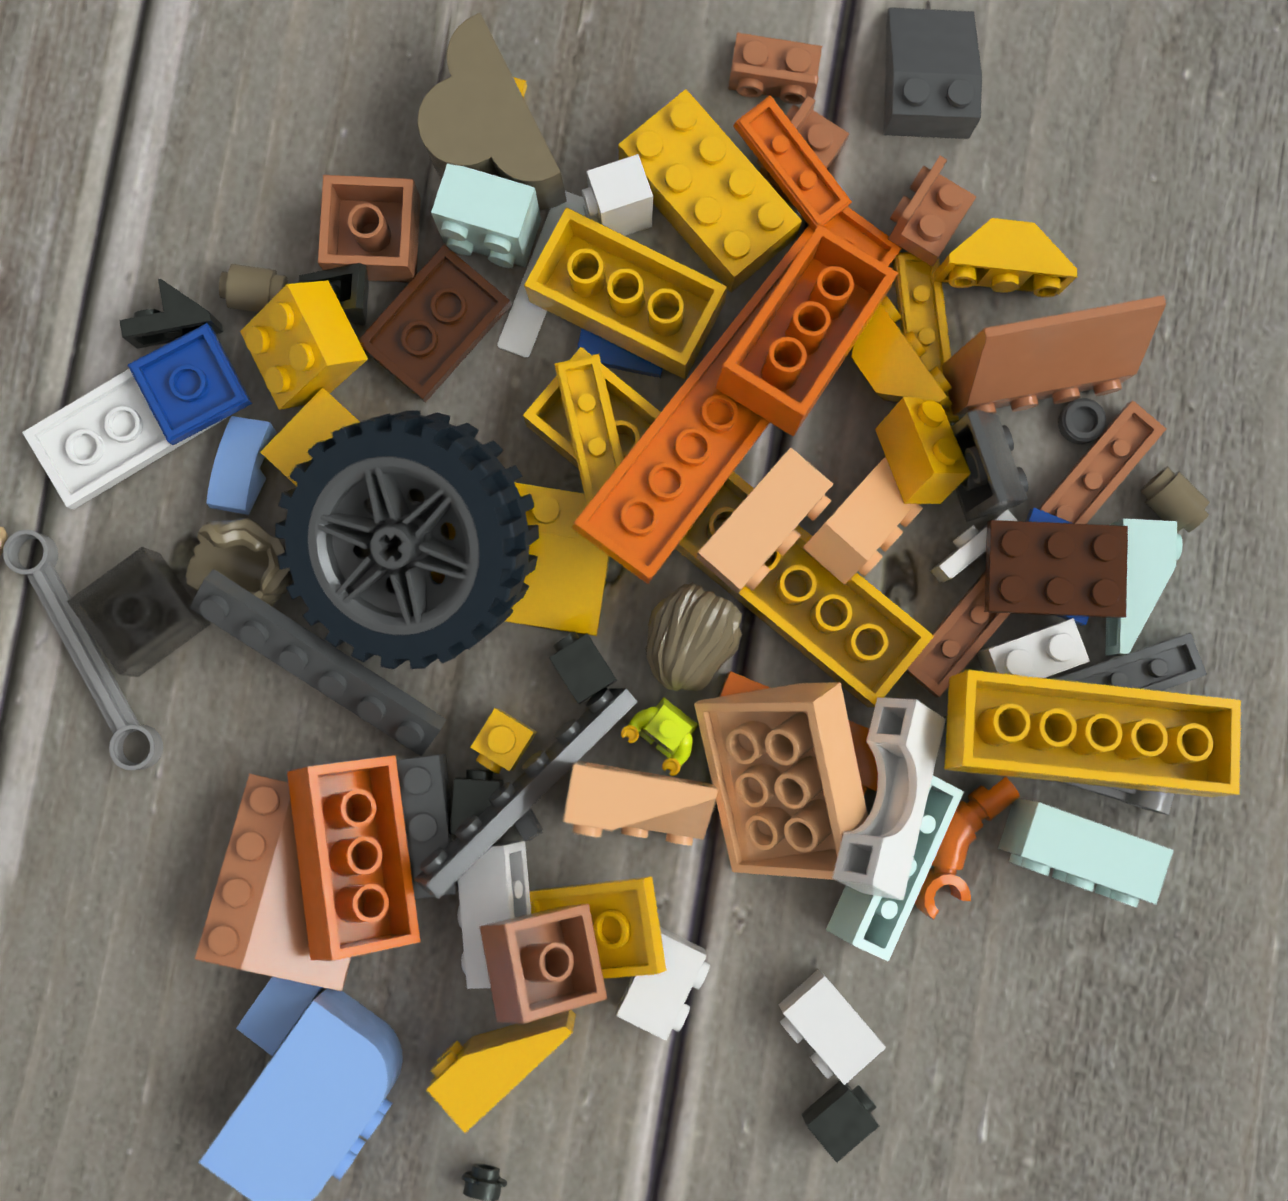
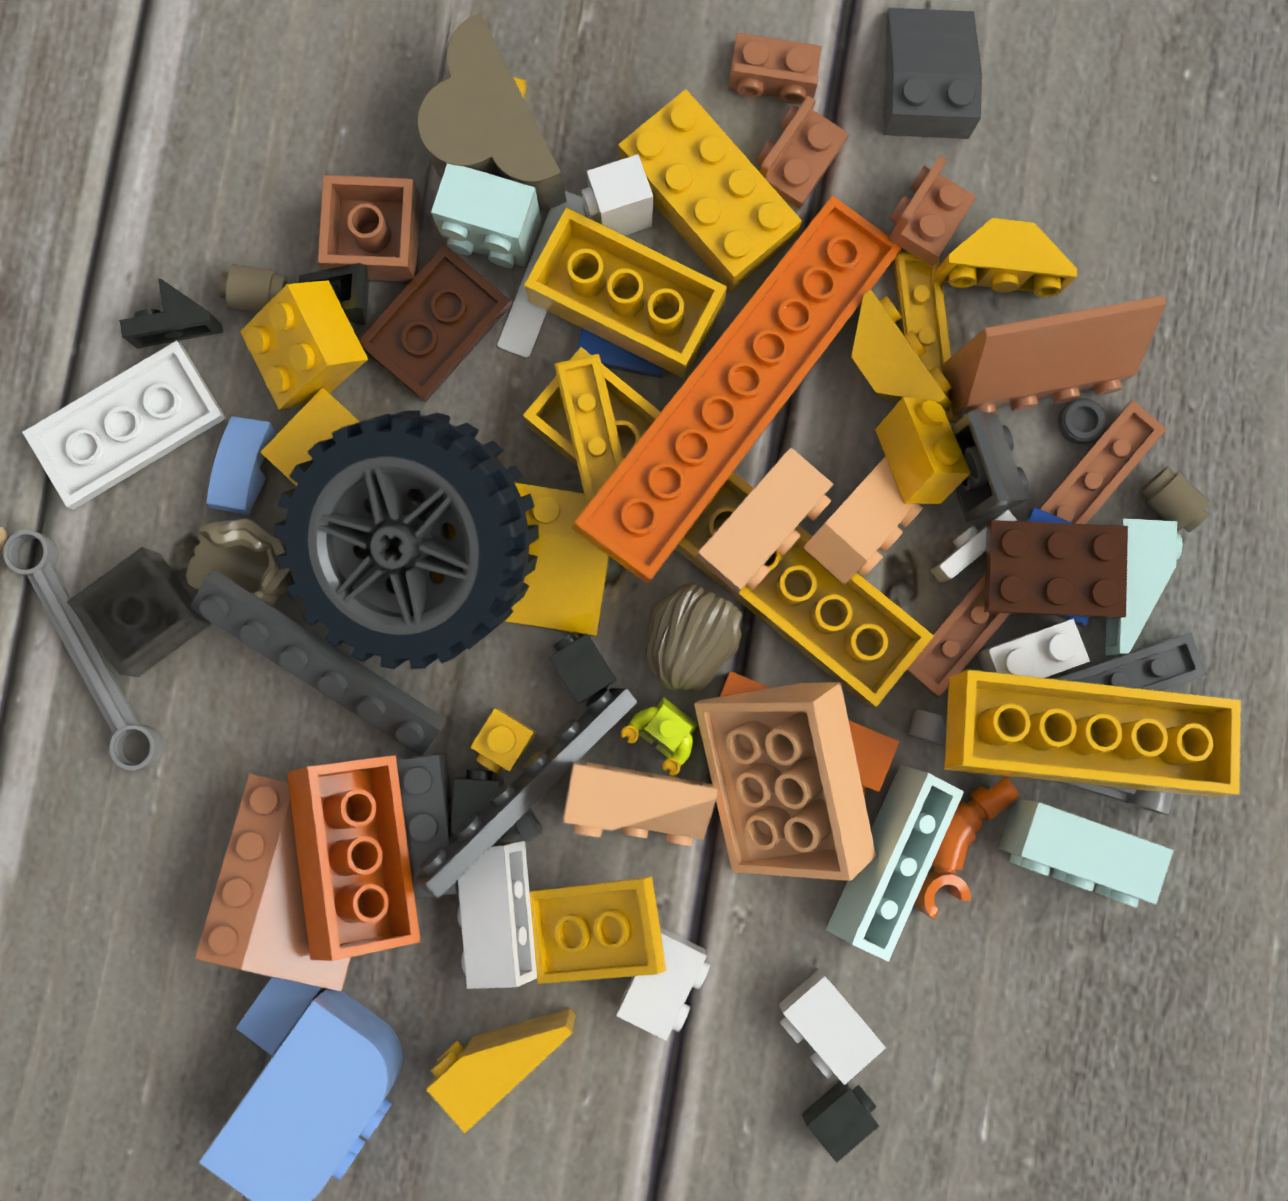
(189, 384): blue tile -> none
(483, 1182): pearl dark grey plate -> none
(543, 963): nougat brick -> none
(792, 163): orange tile -> none
(805, 330): orange brick -> none
(881, 850): white arch -> none

